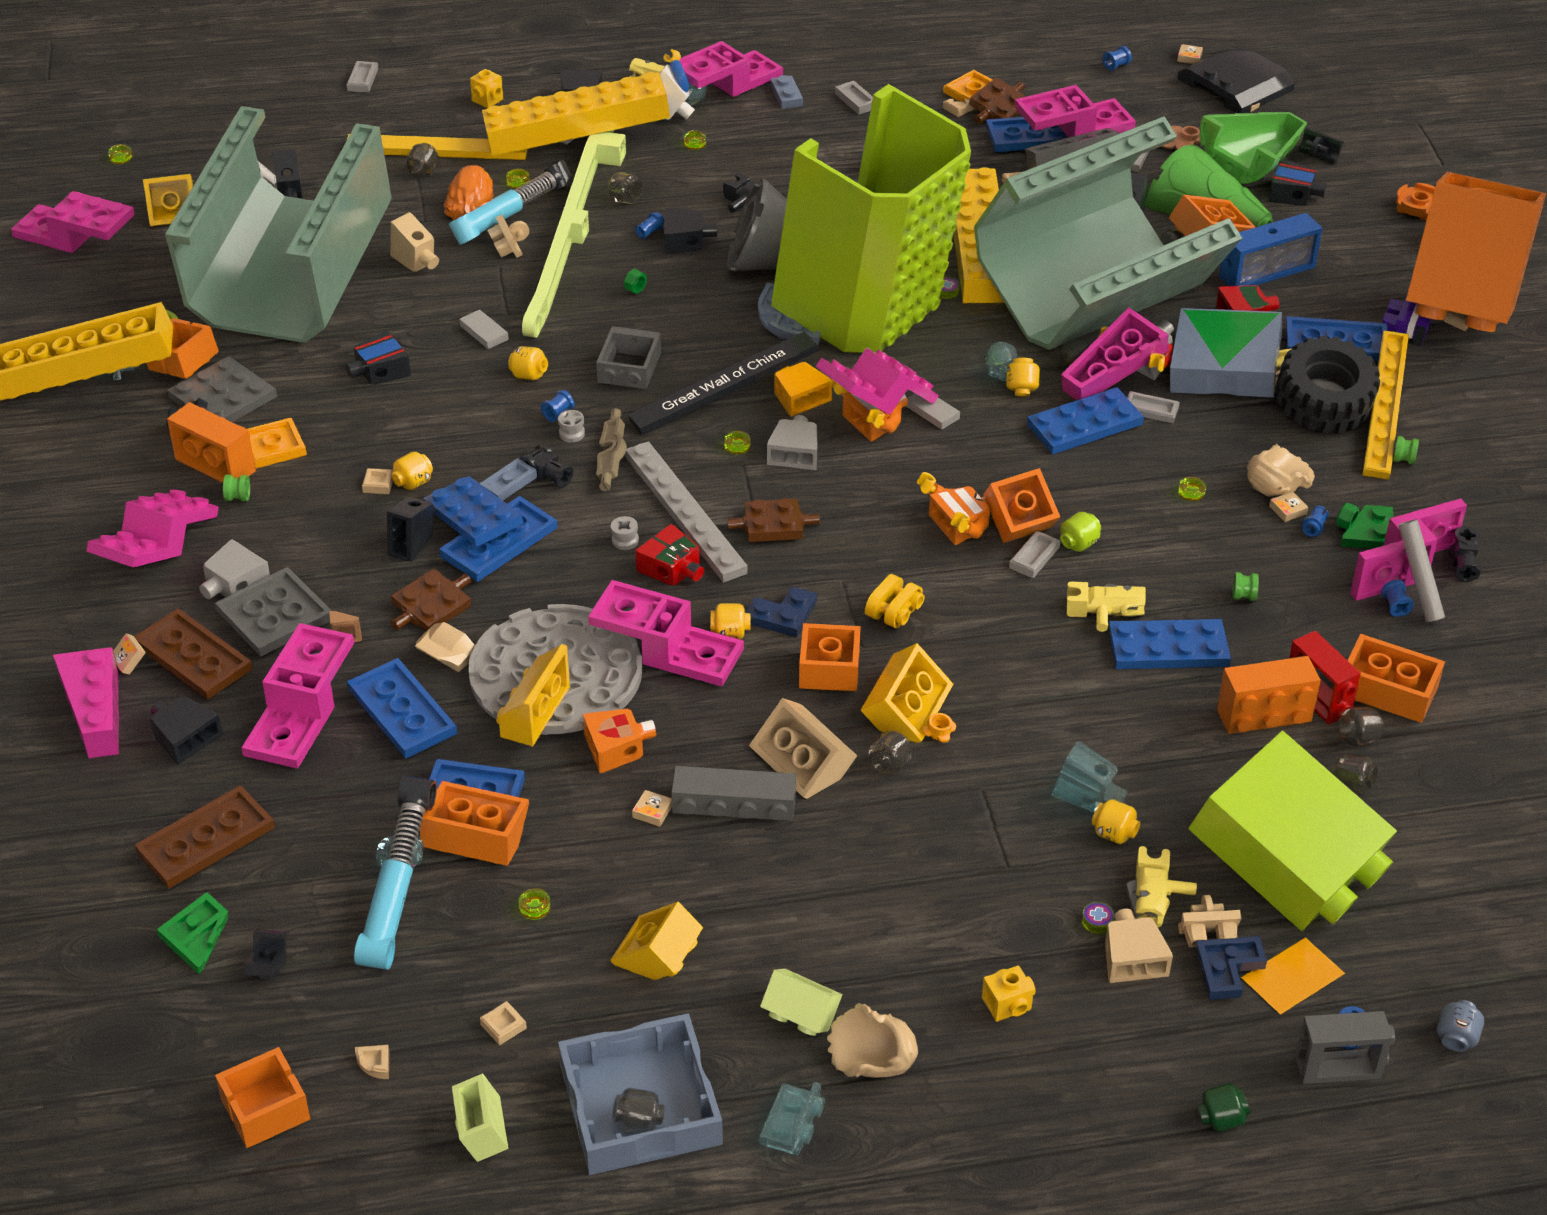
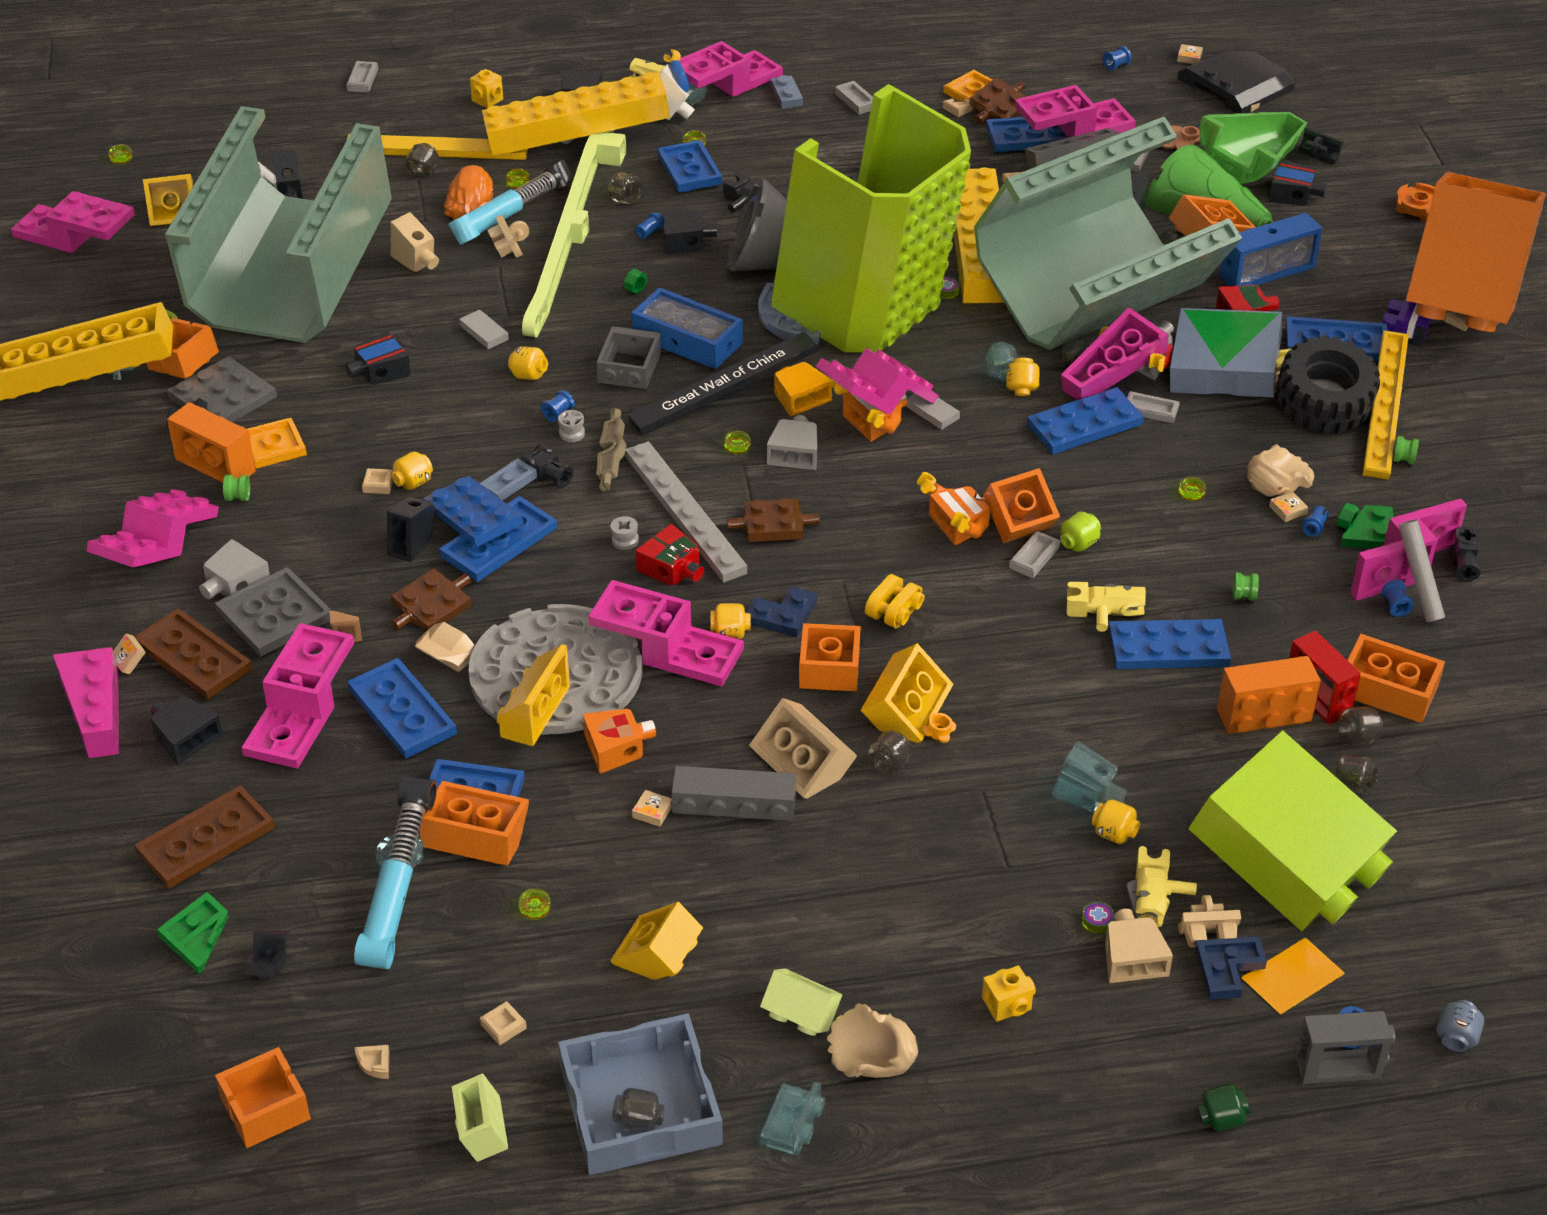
(689, 166): none -> blue plate
(689, 327): none -> blue brick

